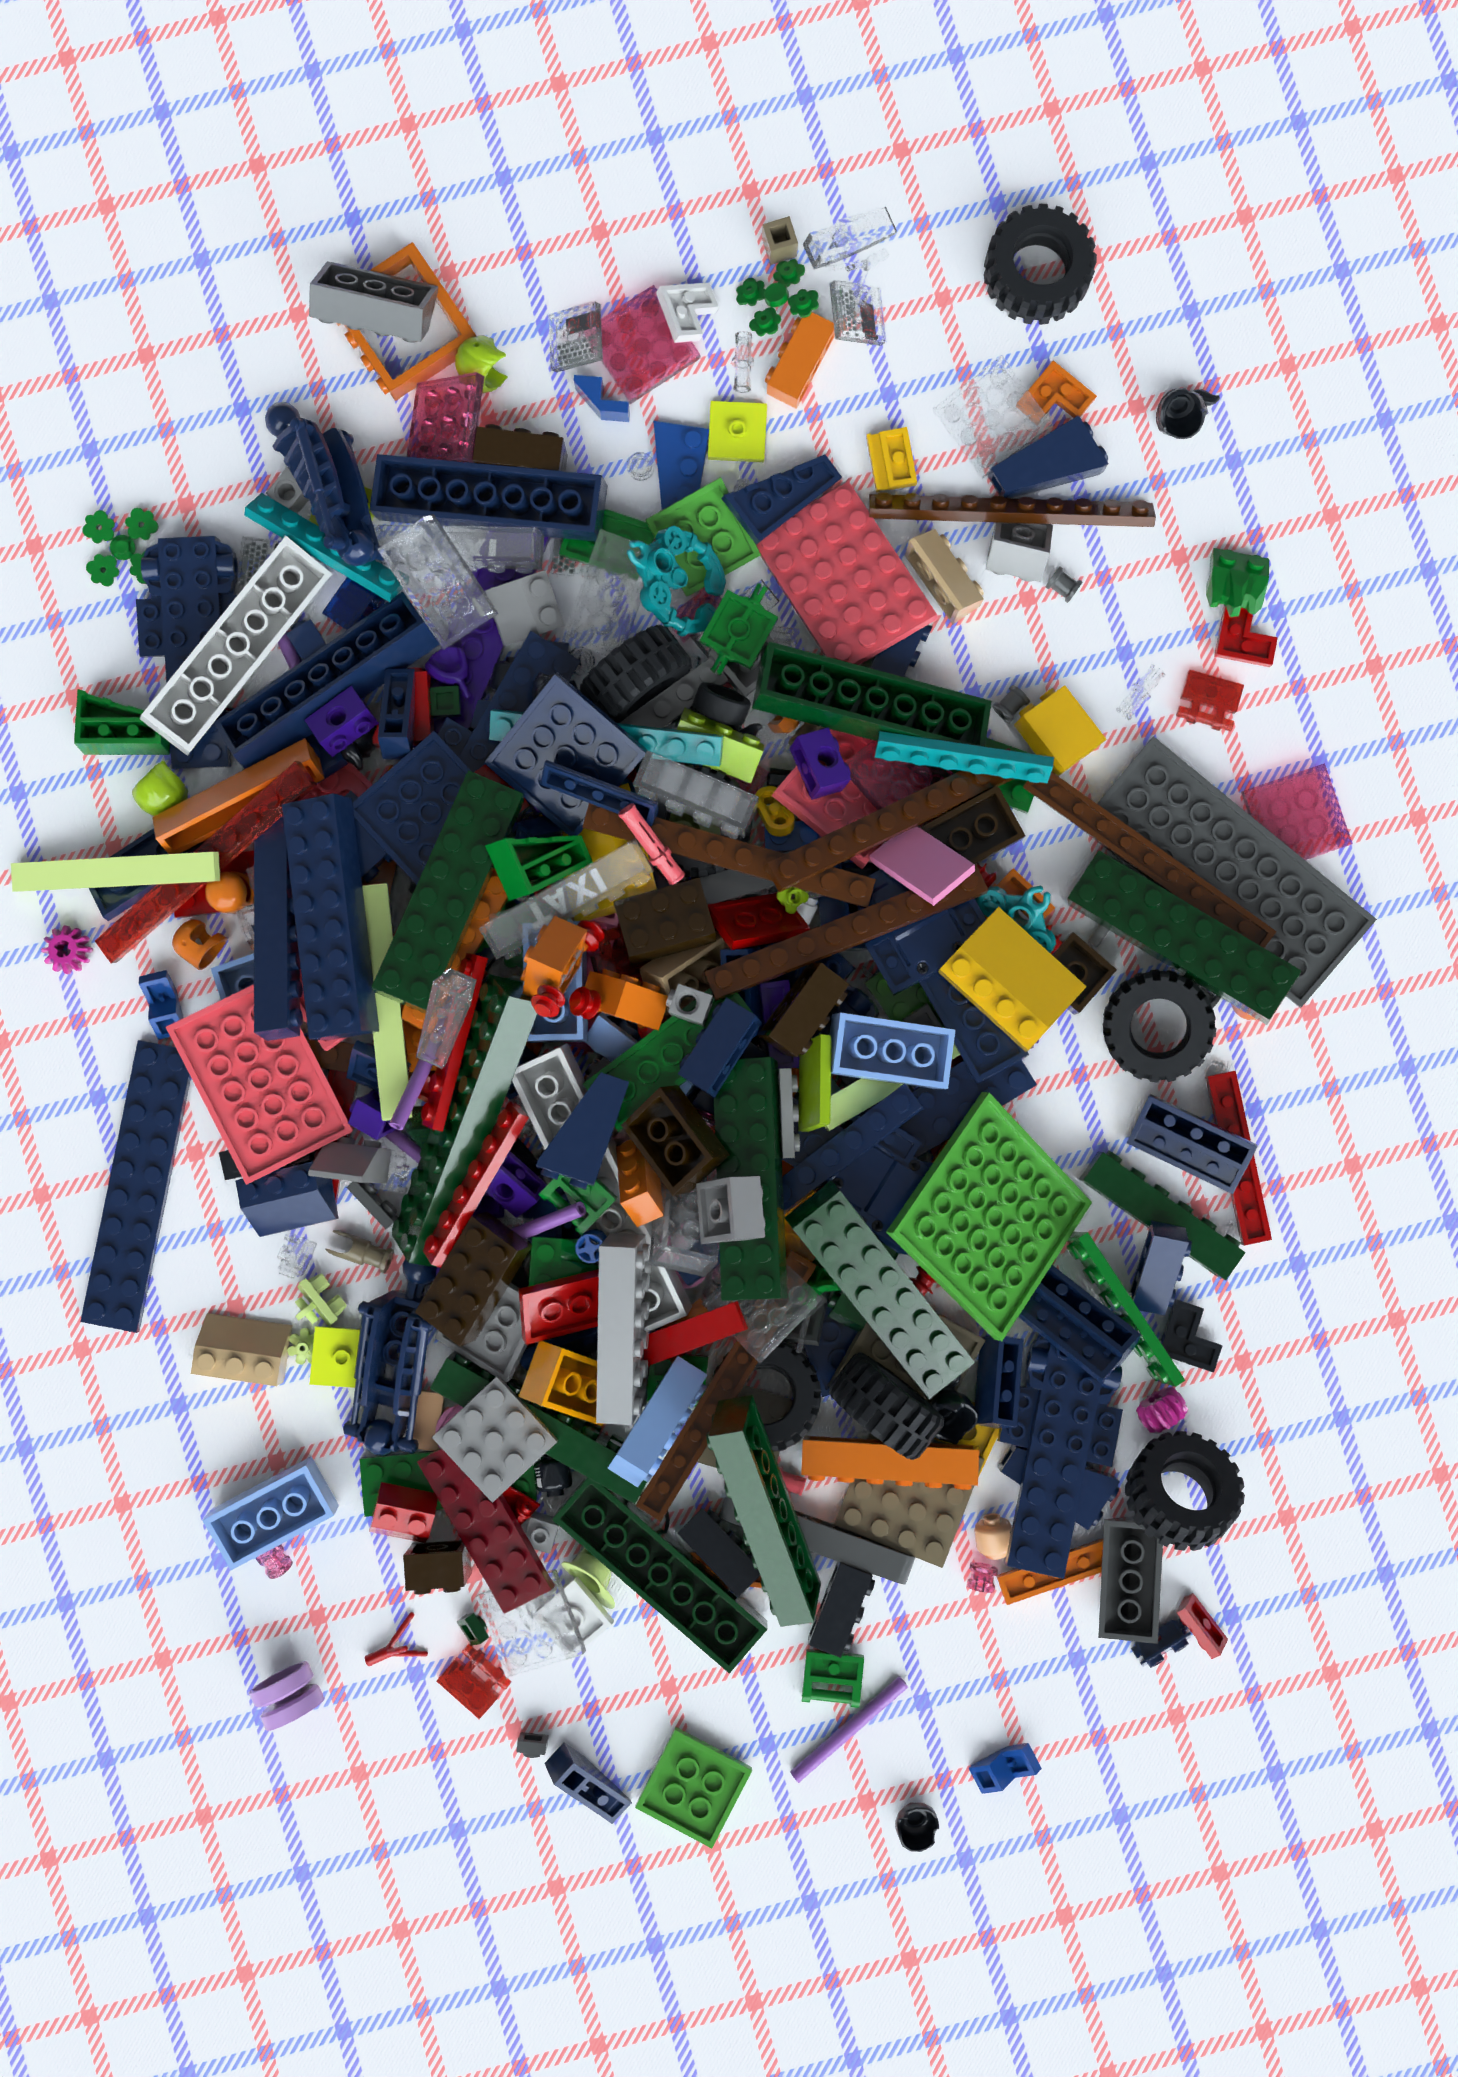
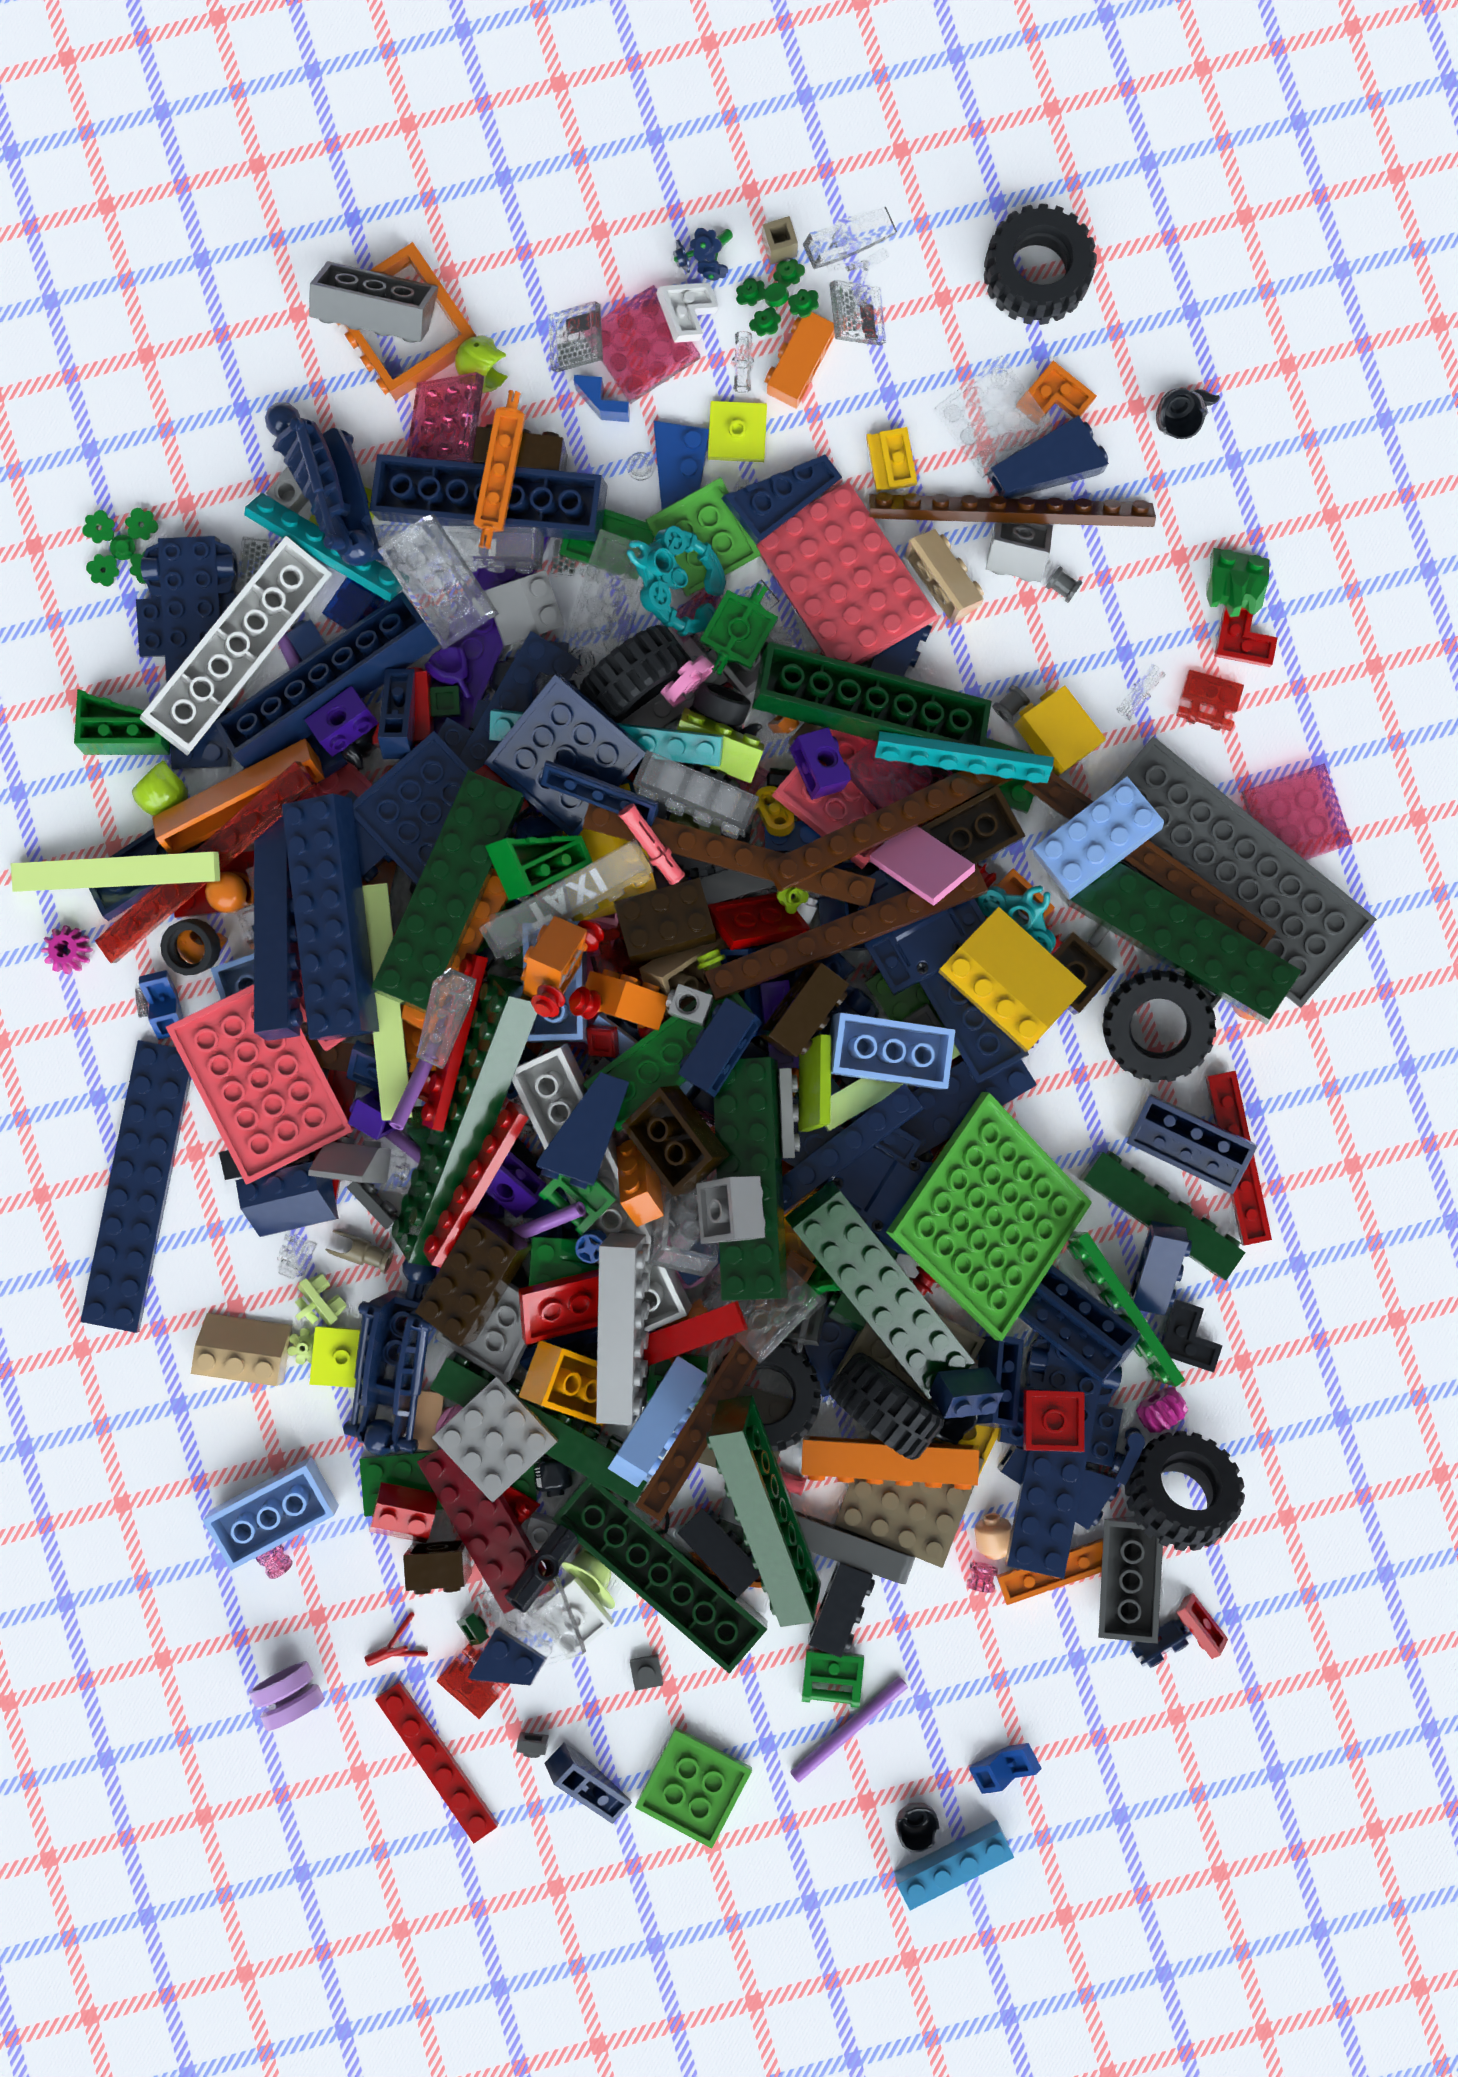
(142, 1004): none -> clear piece
(170, 952): none -> black tyre
(437, 1762): none -> red plate
(499, 469): none -> orange plate
(507, 1661): none -> dark blue wing
(530, 1582): none -> black piece
(602, 1041): none -> red tile
(646, 1672): none -> dark grey plate
(690, 678): none -> bright pink plate
(704, 246): none -> dark blue plant
(710, 960): none -> lime plate
(953, 1865): none -> dark azure brick
(966, 1392): none -> dark blue brick
(1053, 1421): none -> red plate
(1098, 837): none -> light blue brick
(1126, 1460): none -> dark blue plate

